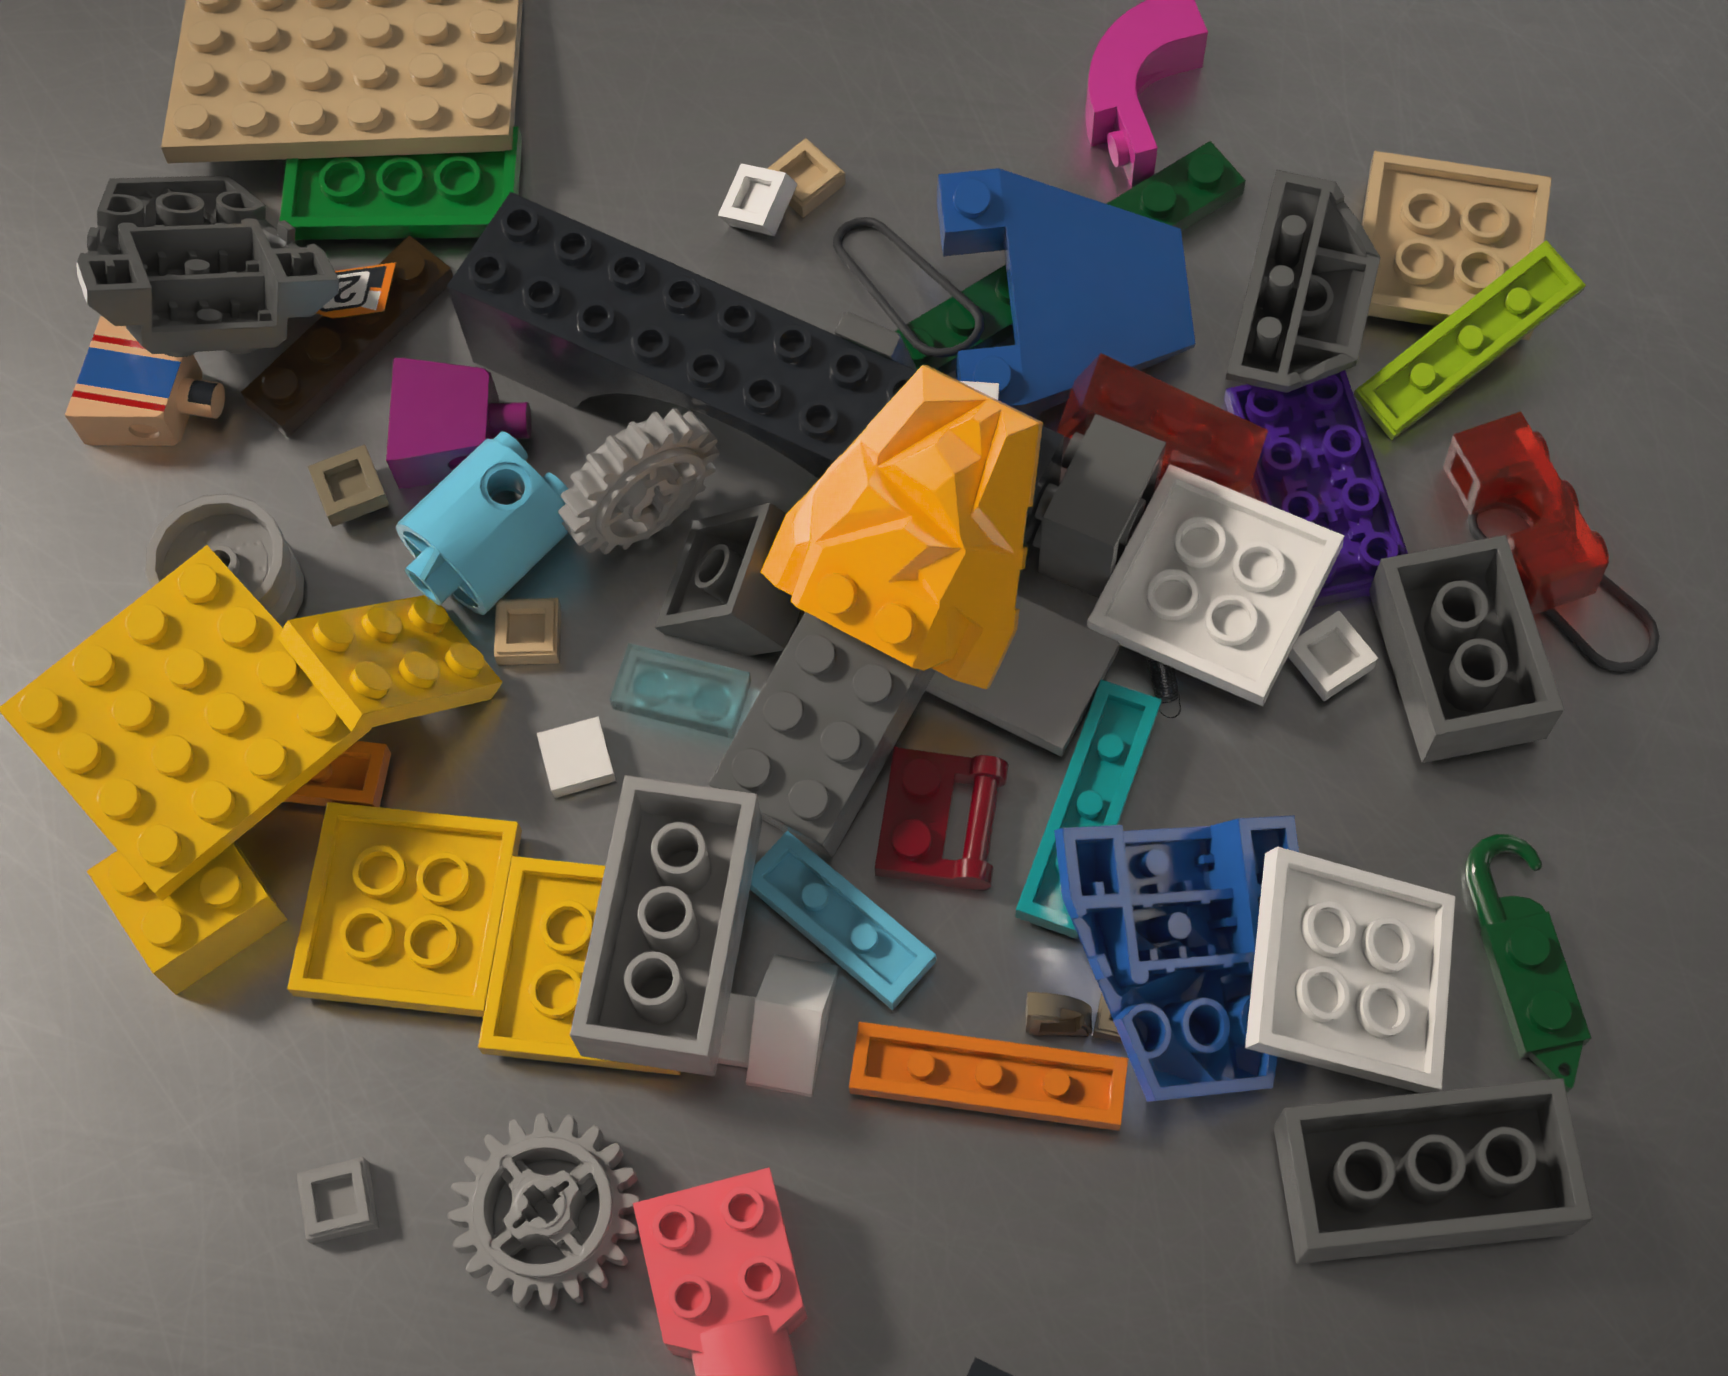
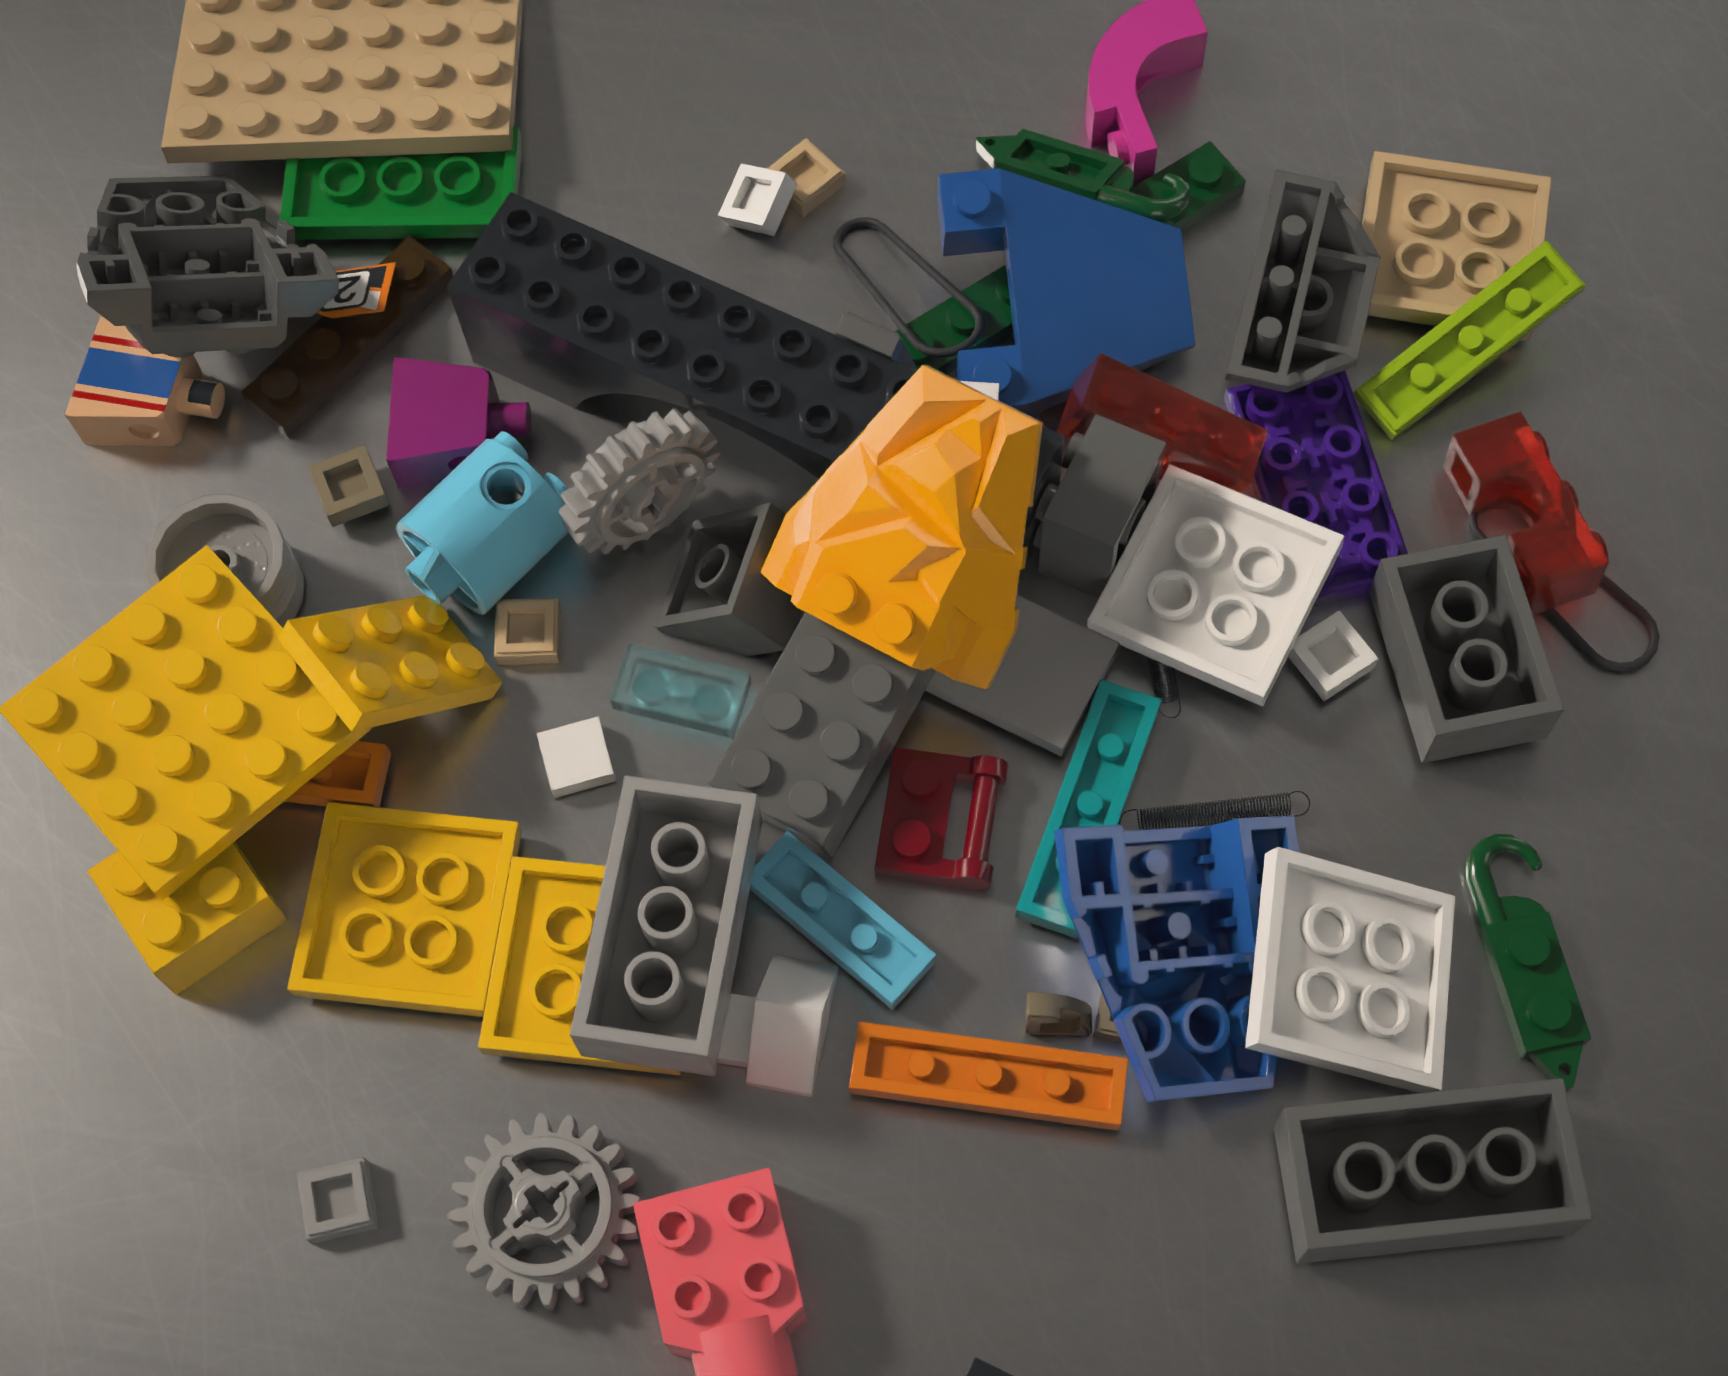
(1080, 172): none -> dark green plate
(1213, 815): none -> black piece

